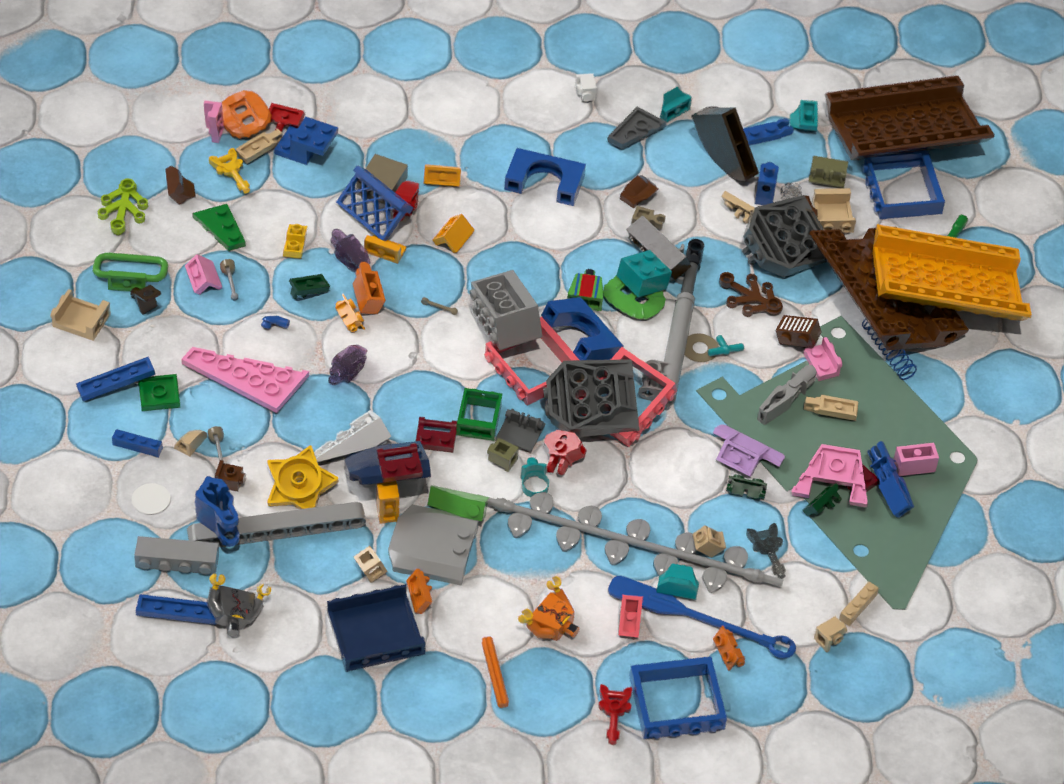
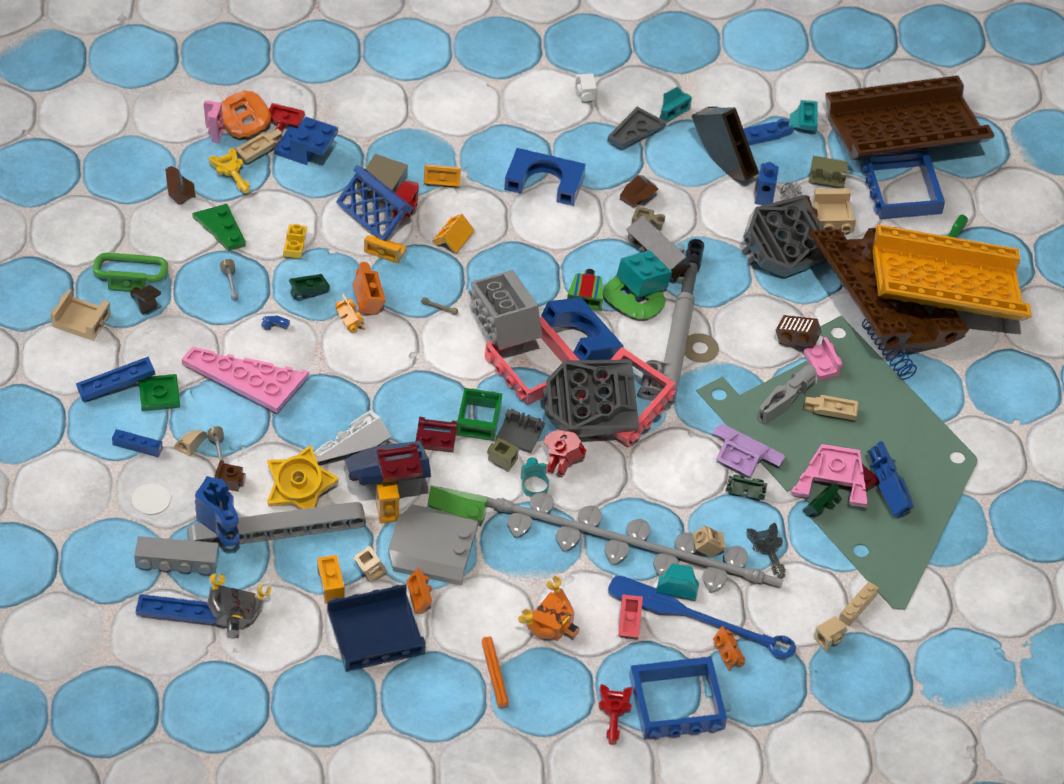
(126, 188): lime plant -> none
(202, 274): bright pink panel -> none
(331, 577): none -> light orange panel
(347, 364): clear purple hinge -> none
(348, 250): clear purple hinge -> none
(724, 348): teal piece -> none
(742, 207): tan plate -> none
(771, 304): reddish brown plant -> none
(916, 459): bright pink brick -> none

